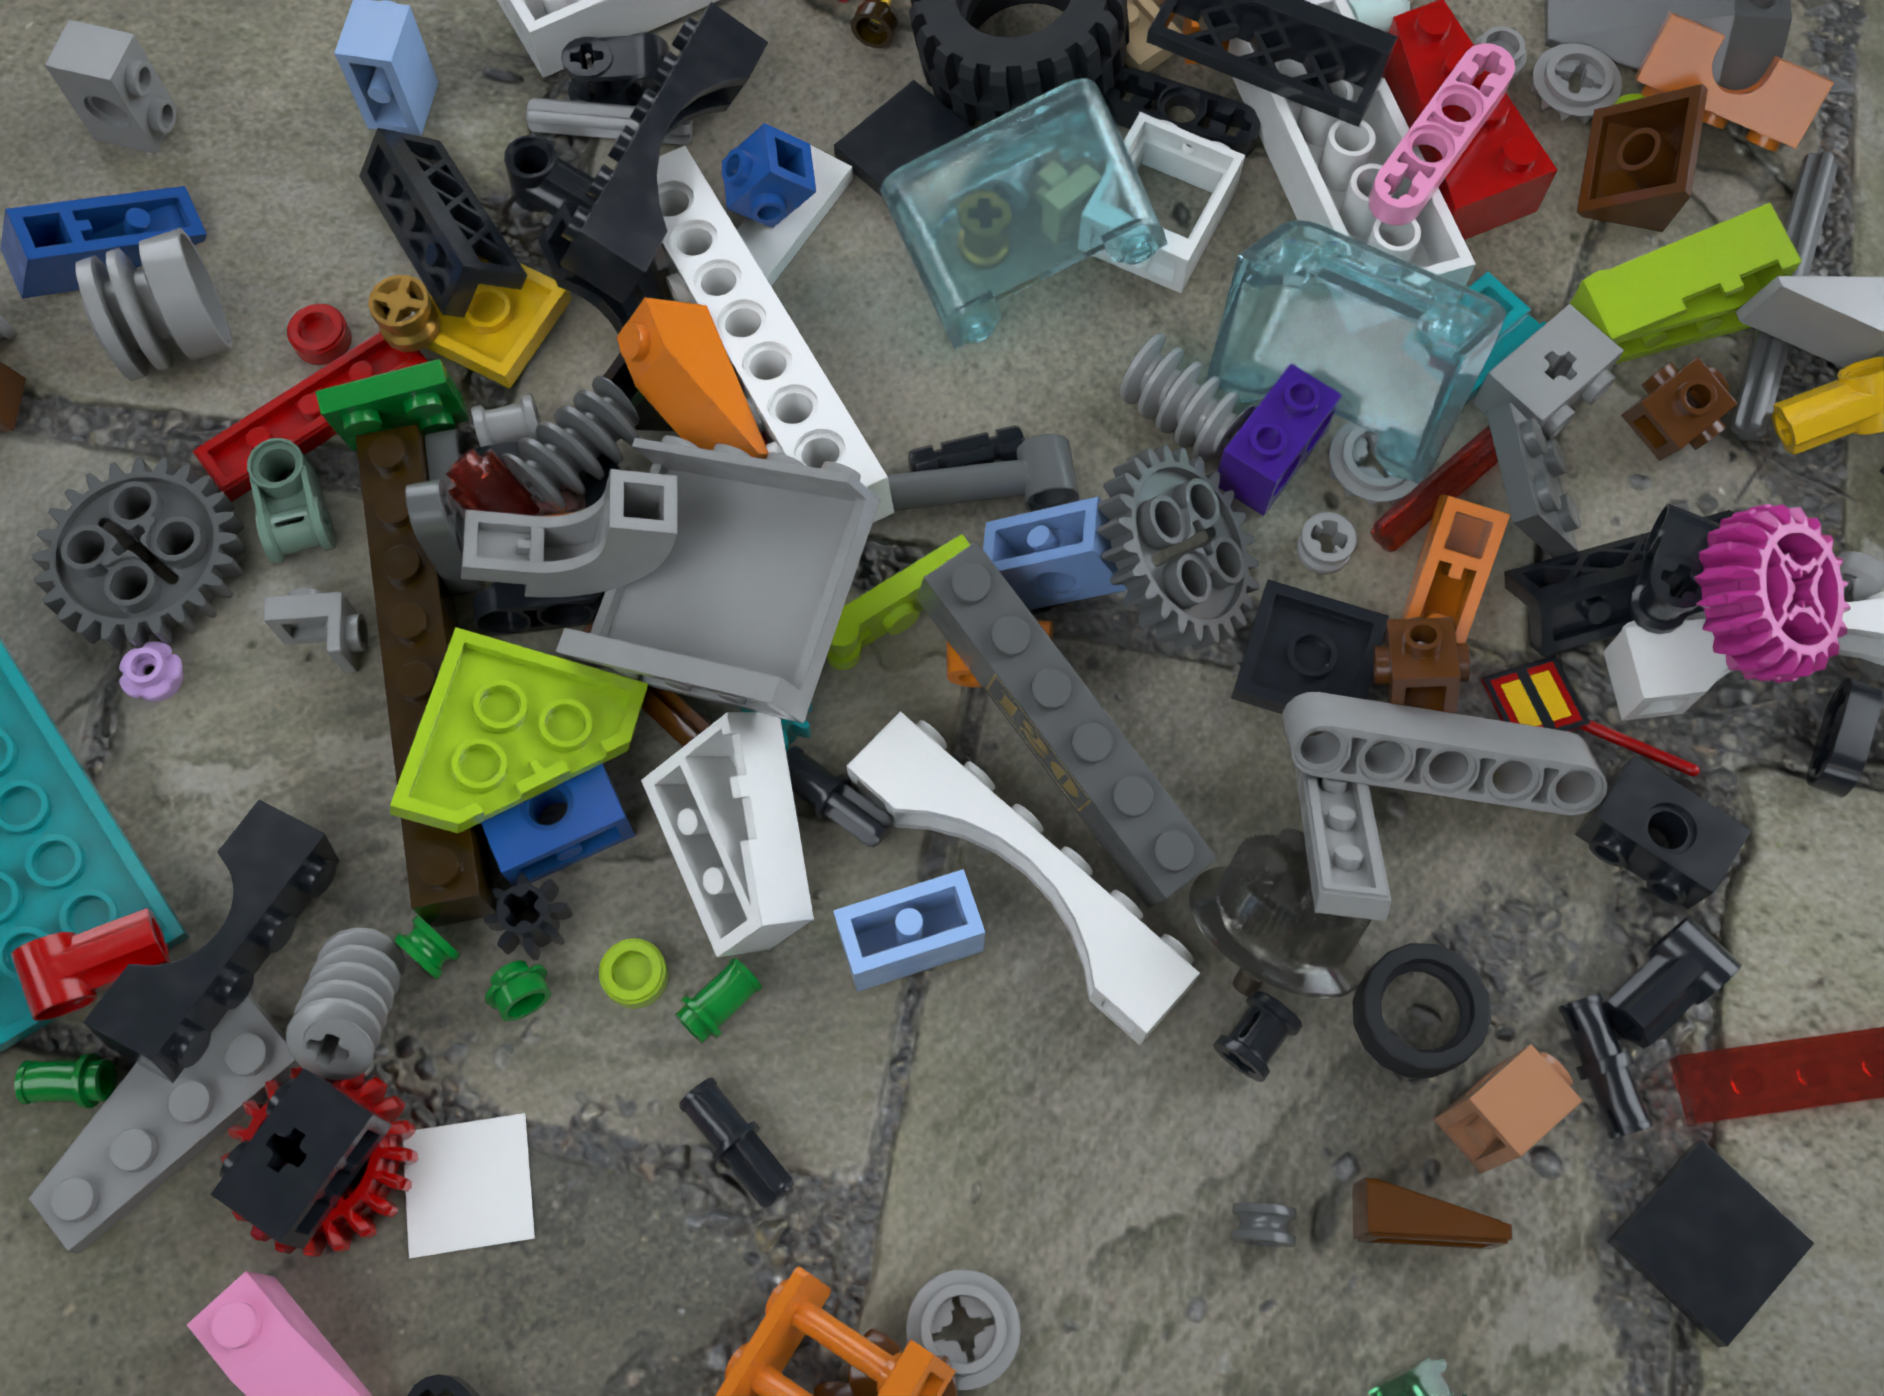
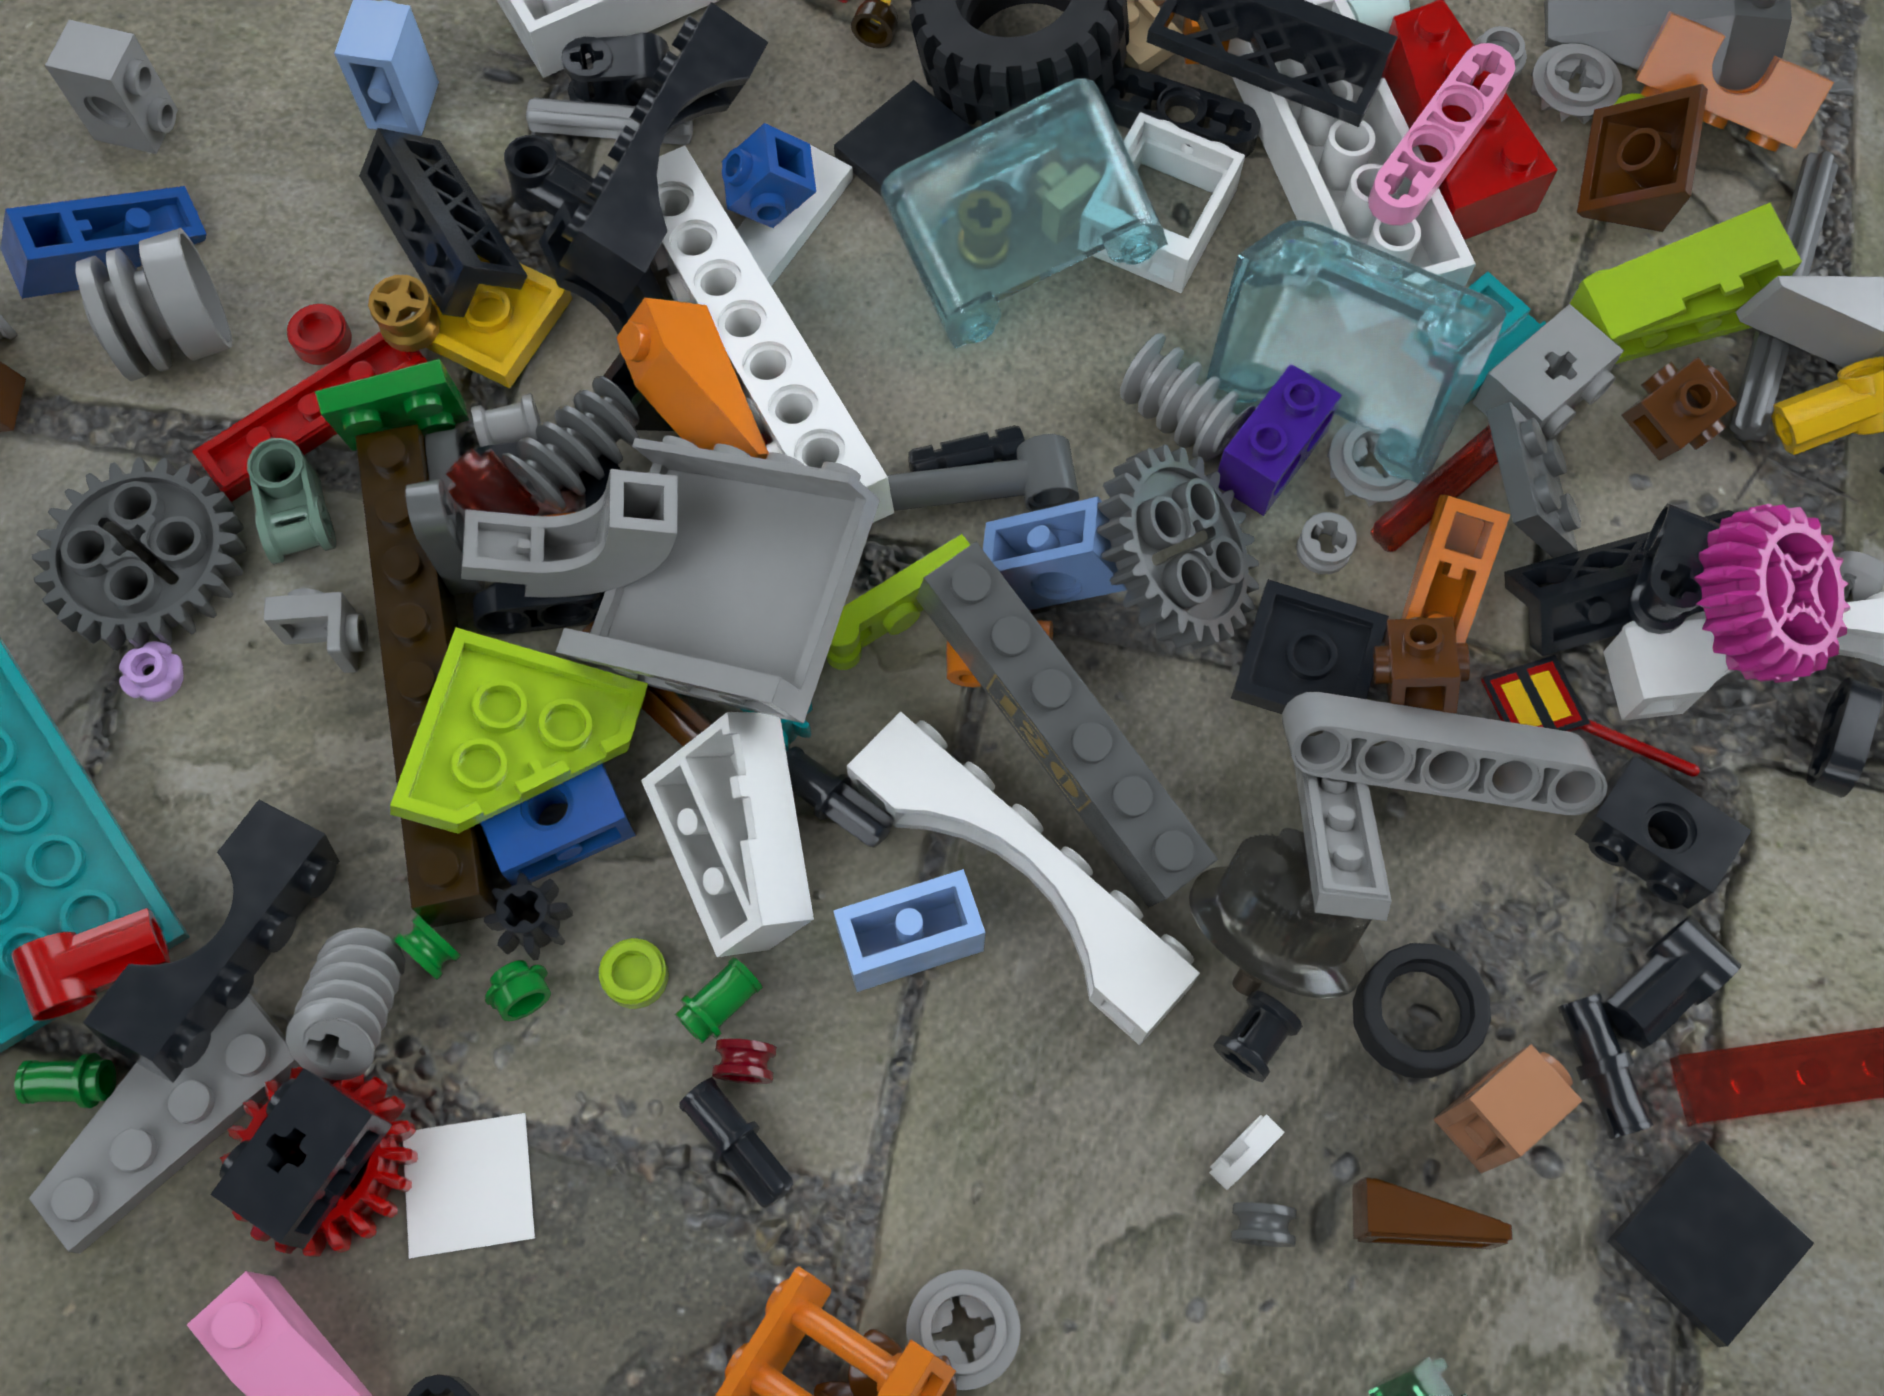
(744, 1061): none -> dark red bush
(1245, 1151): none -> white tile

